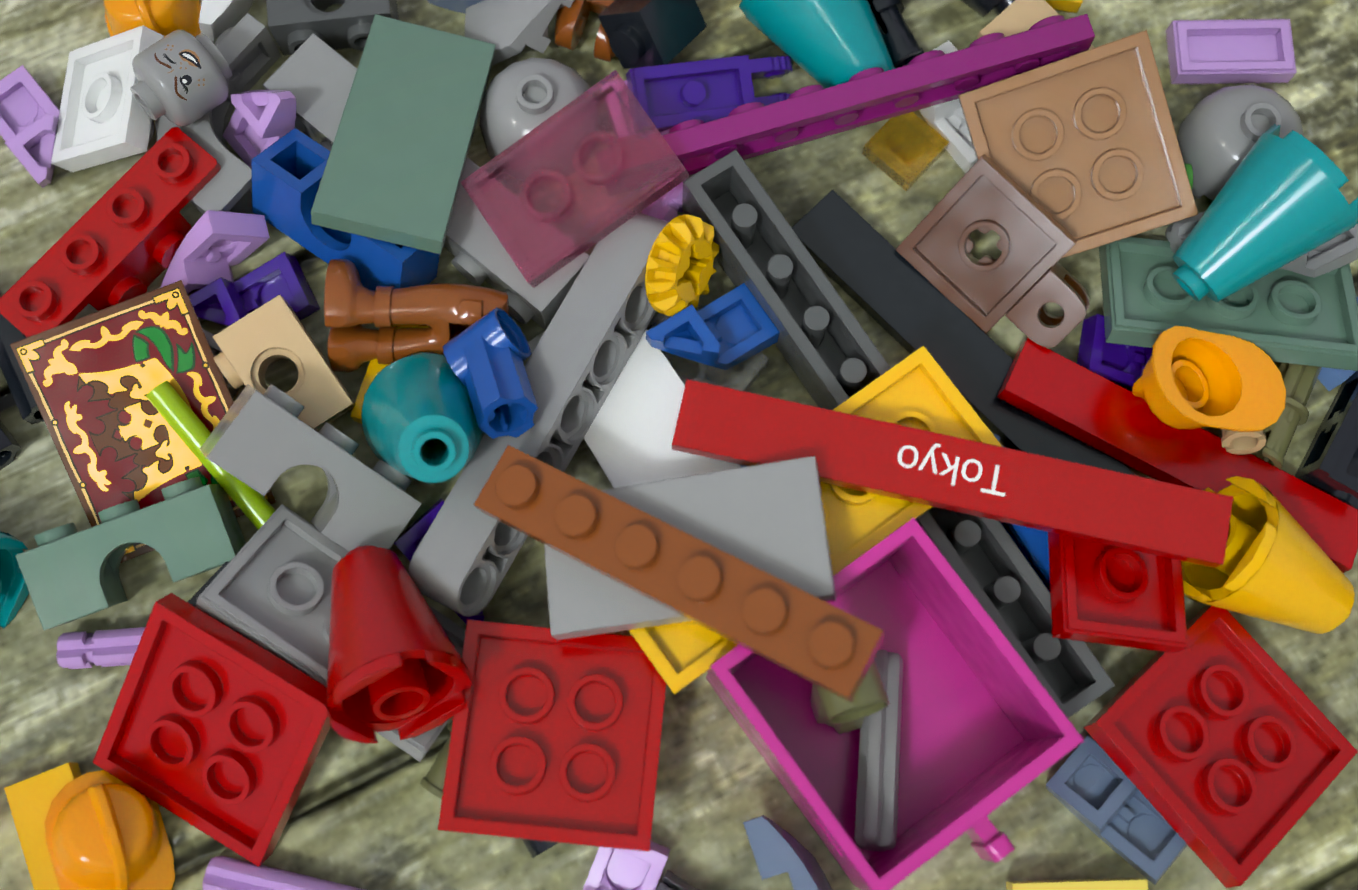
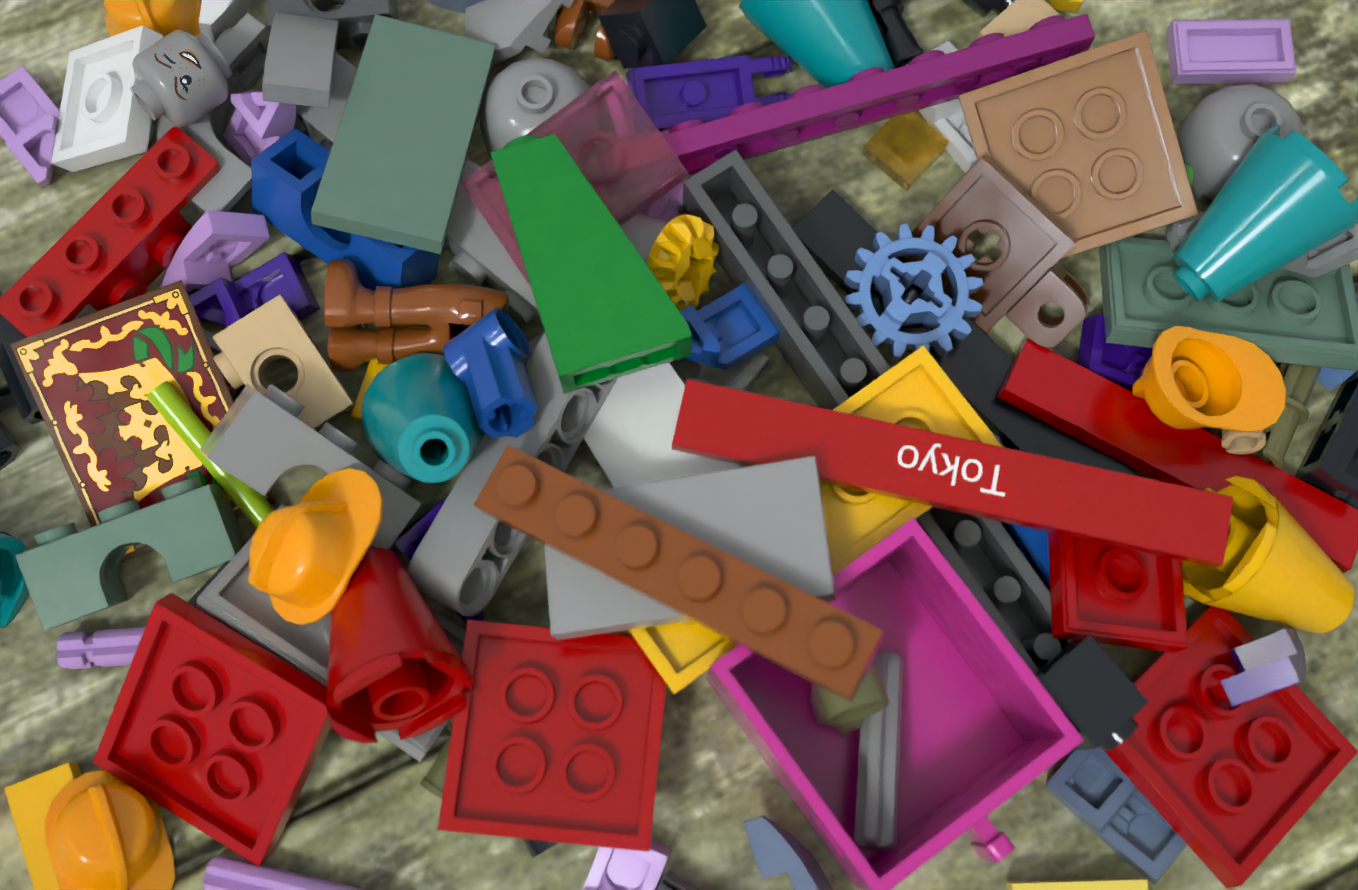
(300, 60): none -> light grey slope
(312, 548): none -> light orange piece
(588, 280): none -> green slope
(932, 307): none -> medium blue gear
(1092, 693): none -> black brick
(1266, 666): none -> slope

